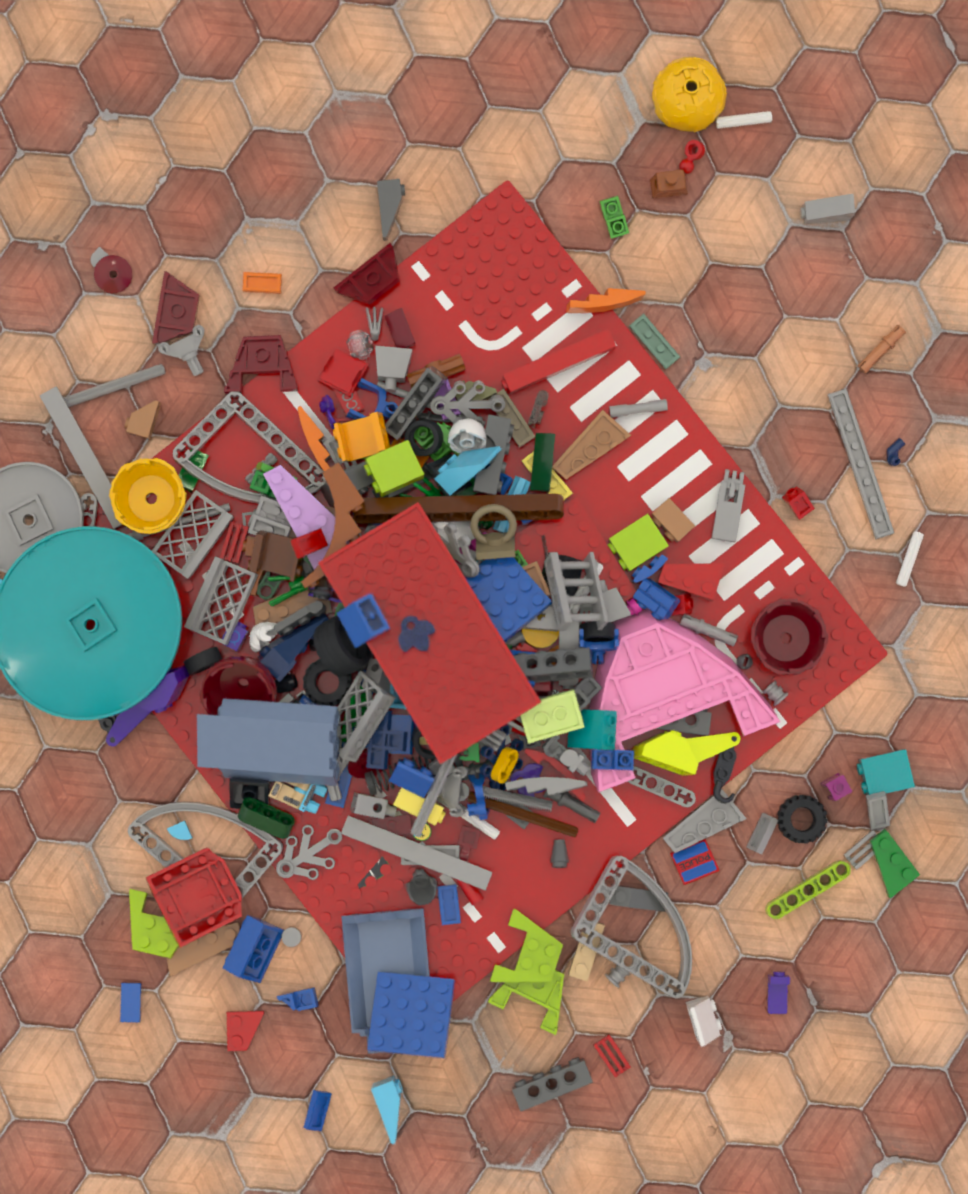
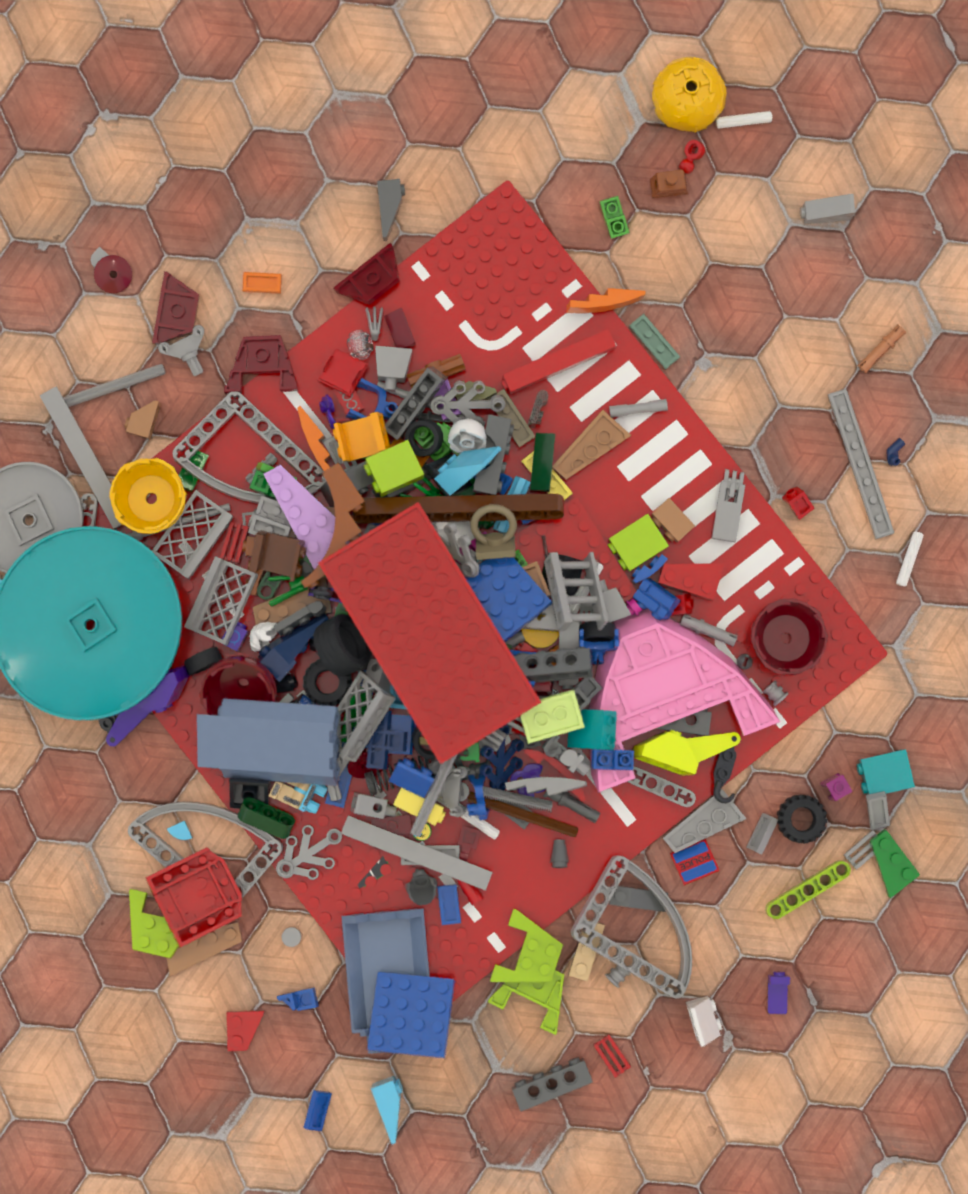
(130, 1002): tile -> none
(253, 949): blue slope -> none
(309, 543): red tile -> none
(363, 620): blue slope -> none
(417, 636): clear blue plate -> none
(504, 765): yellow beam -> none

